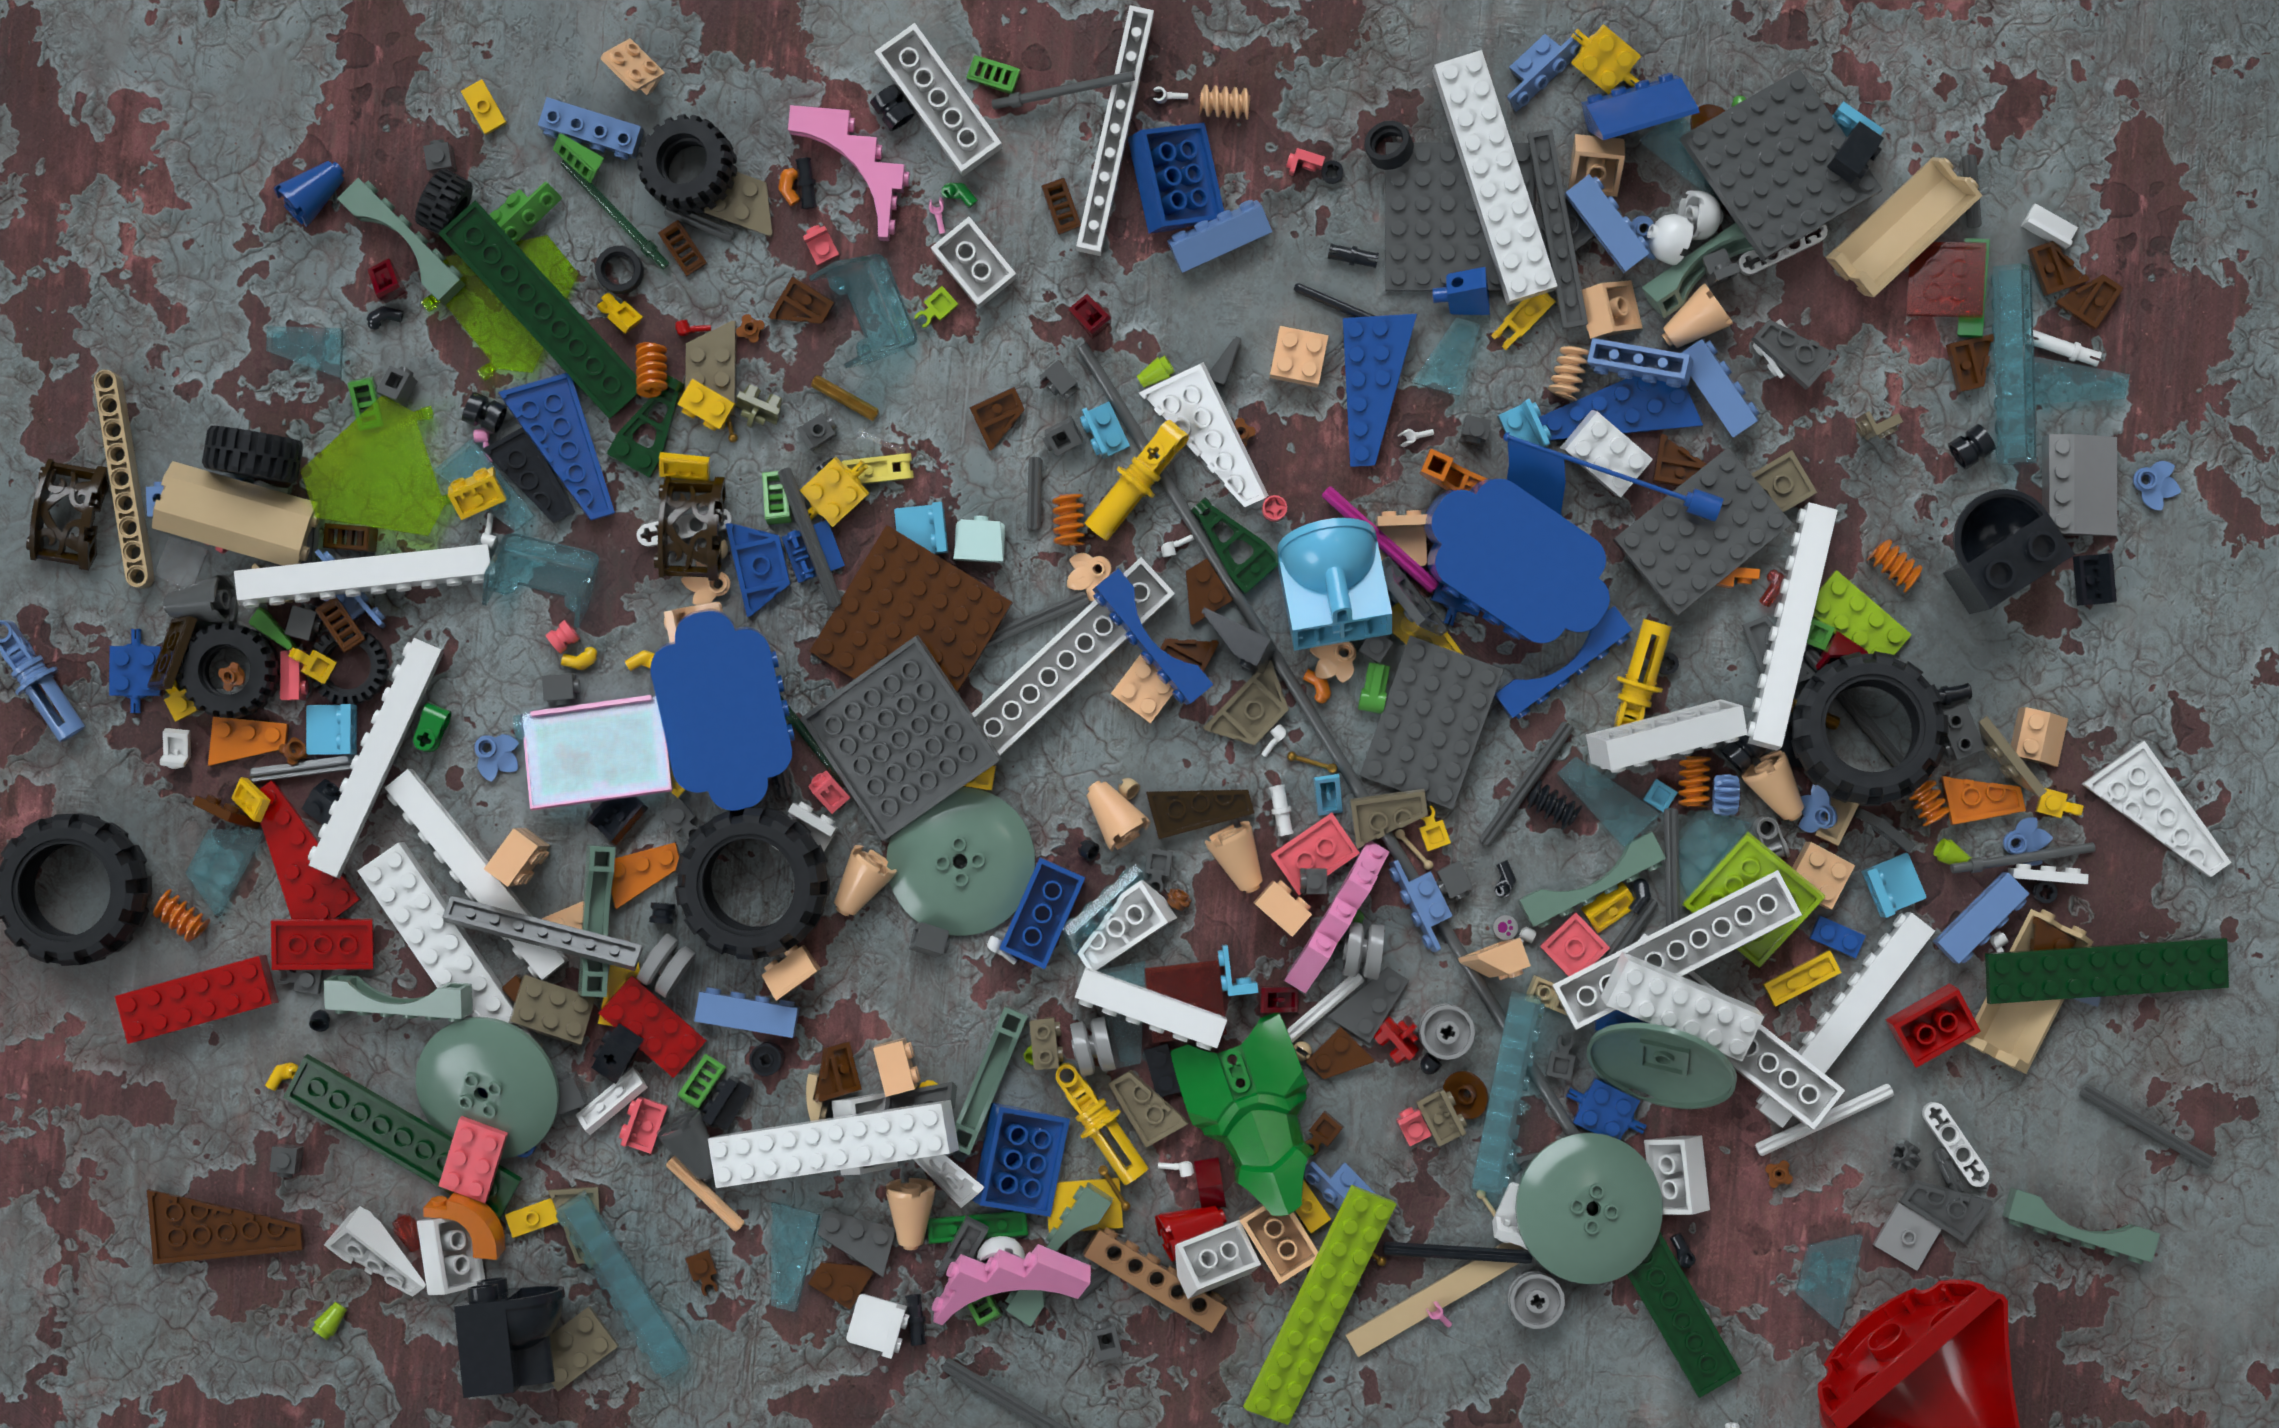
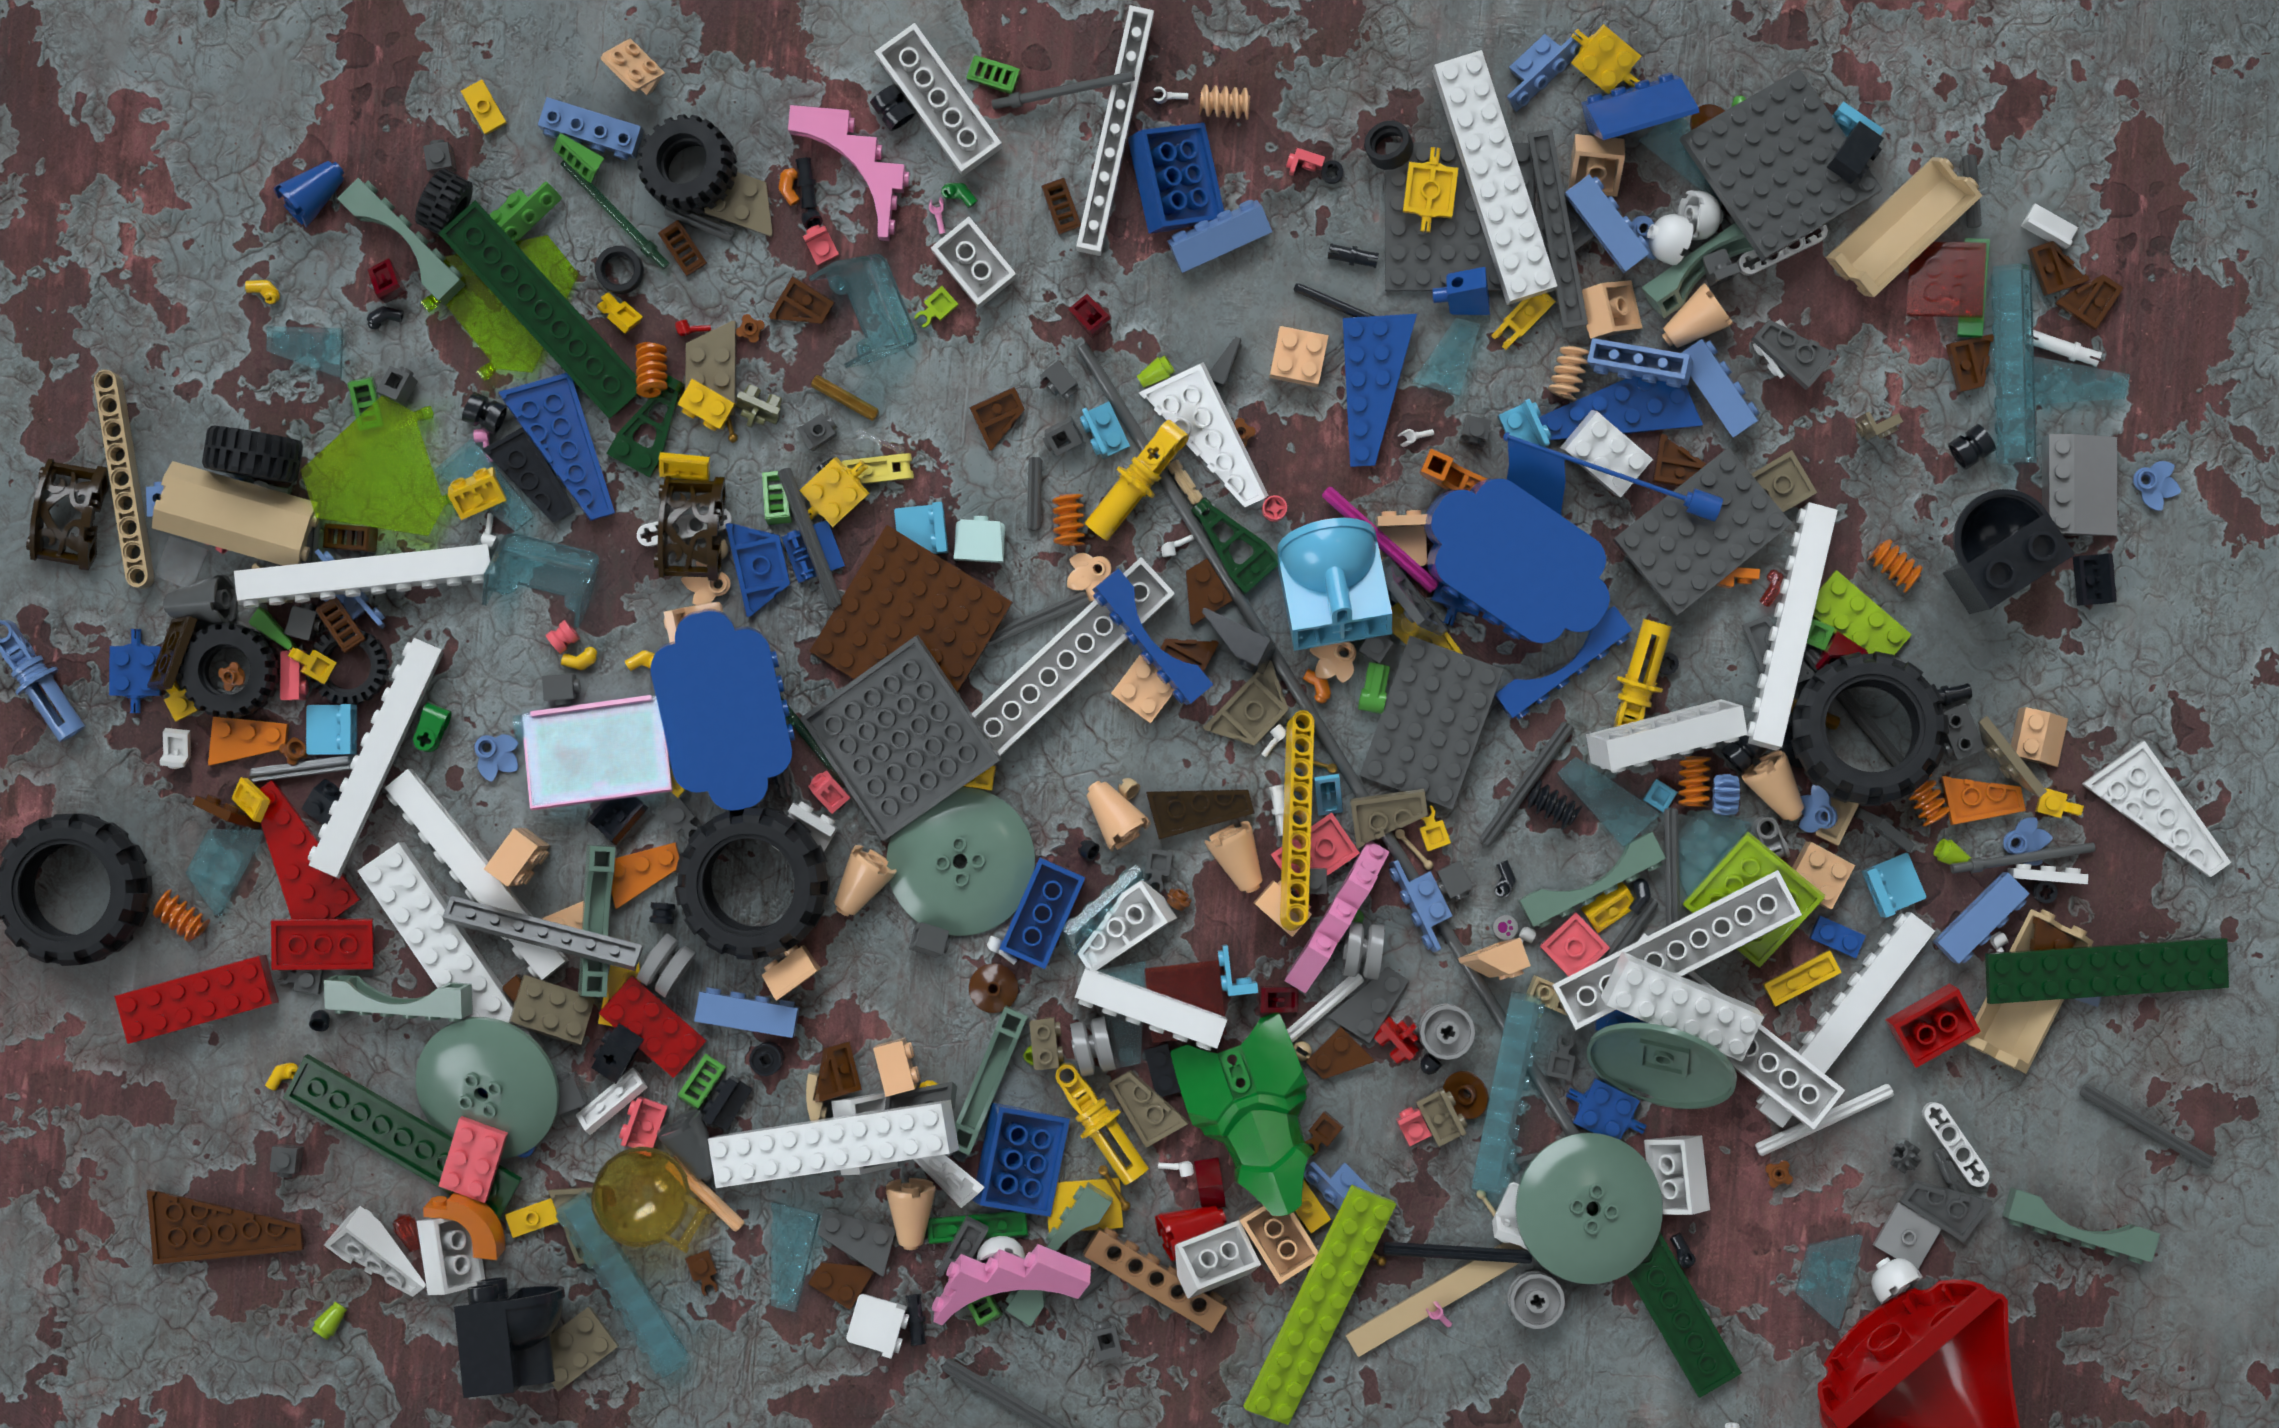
(265, 288): none -> yellow arm
(644, 1198): none -> clear yellow windscreen
(807, 216): none -> black hinge
(997, 975): none -> reddish brown dish
(1185, 482): none -> tan axle
(1291, 830): none -> yellow beam
(1430, 190): none -> yellow plate
(1894, 1278): none -> white cylinder

